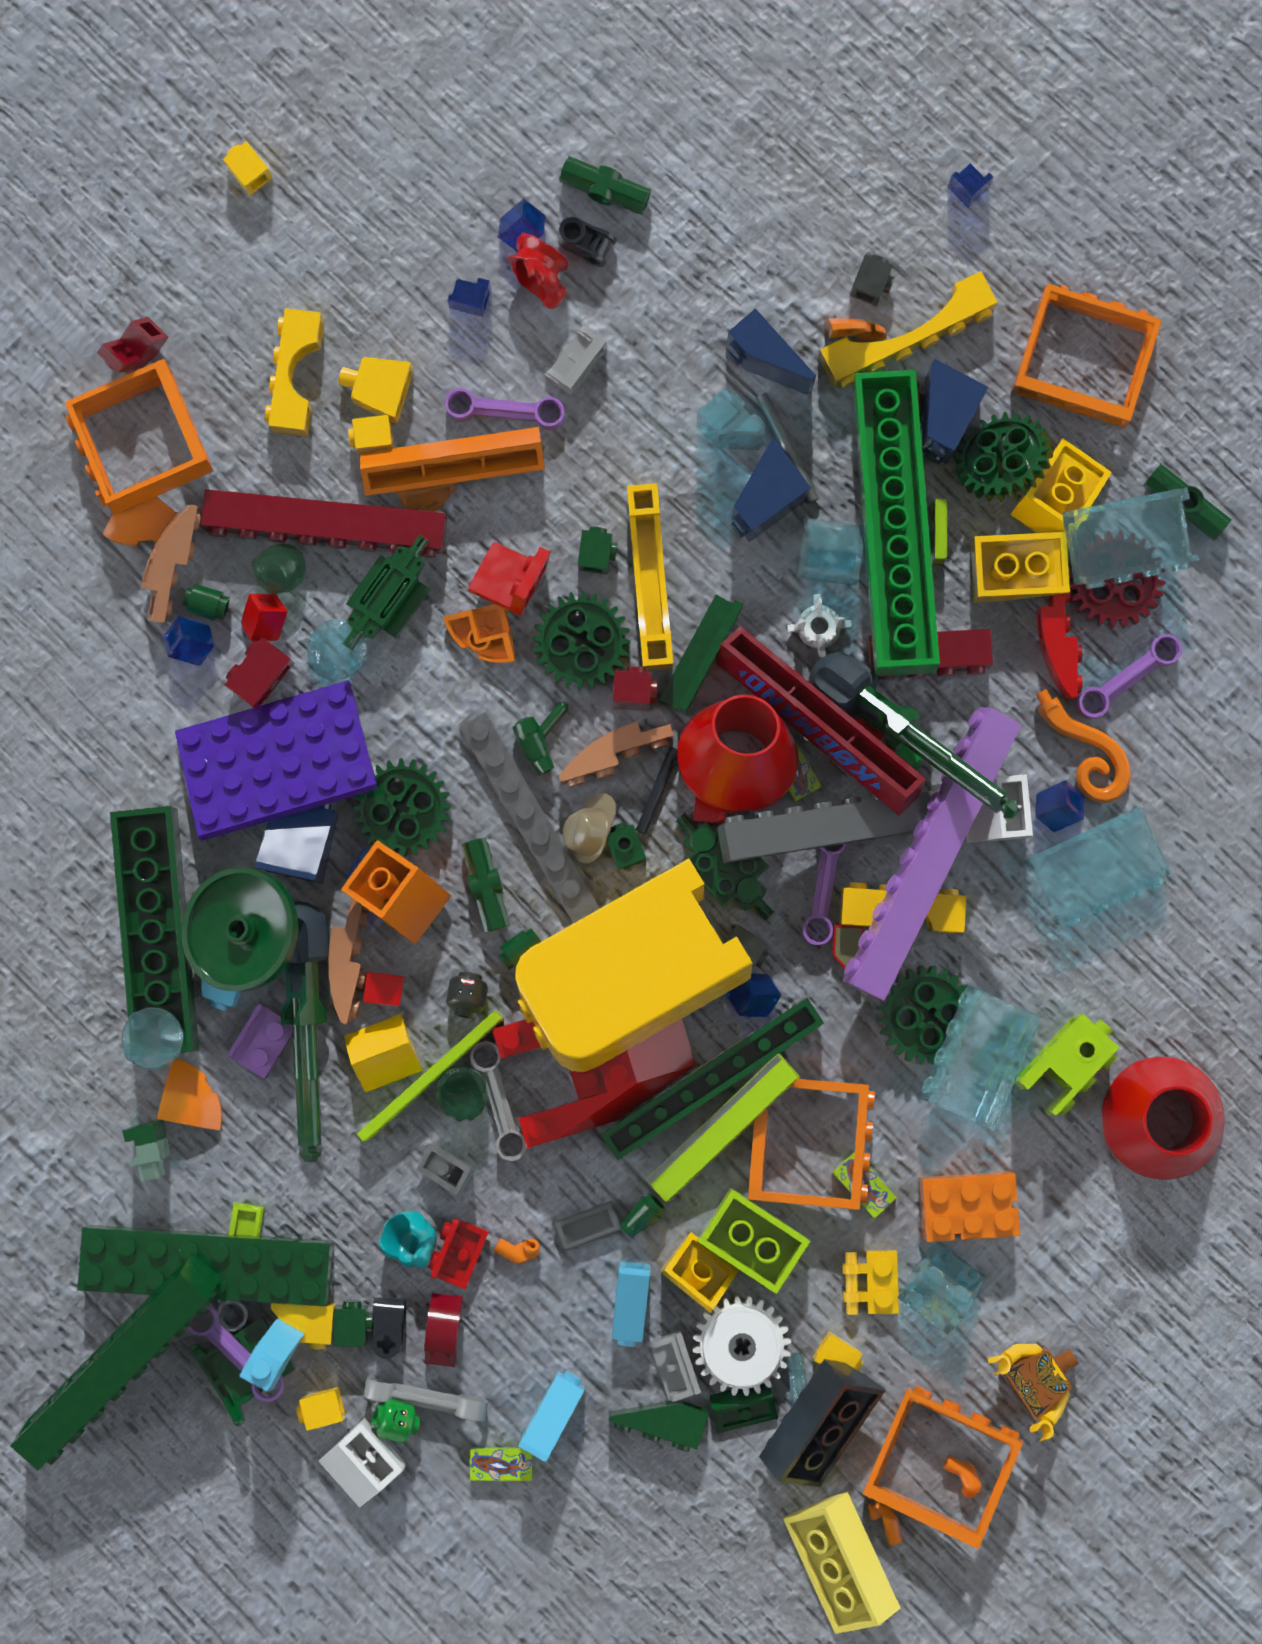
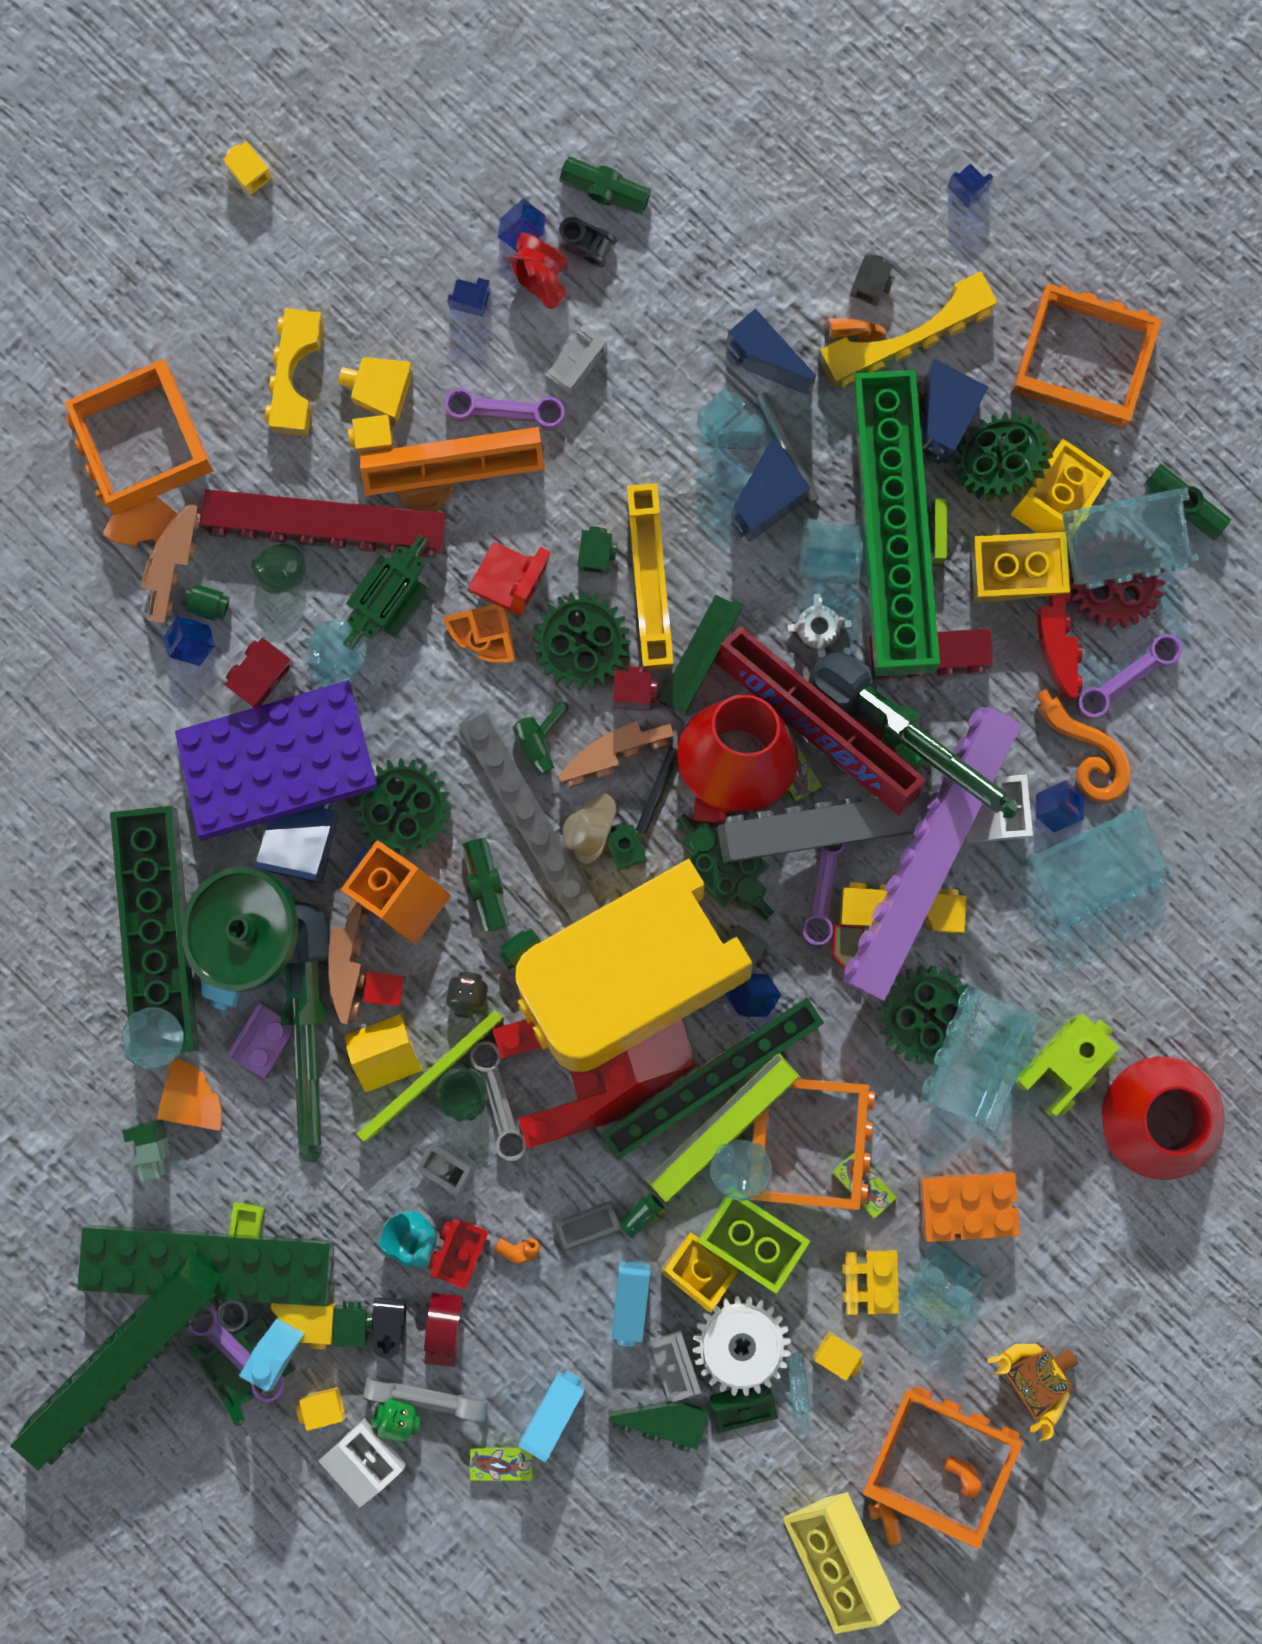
(135, 347): dark red brick -> none
(263, 617): red panel -> none
(741, 1170): none -> clear light blue dish
(821, 1424): black slope -> none

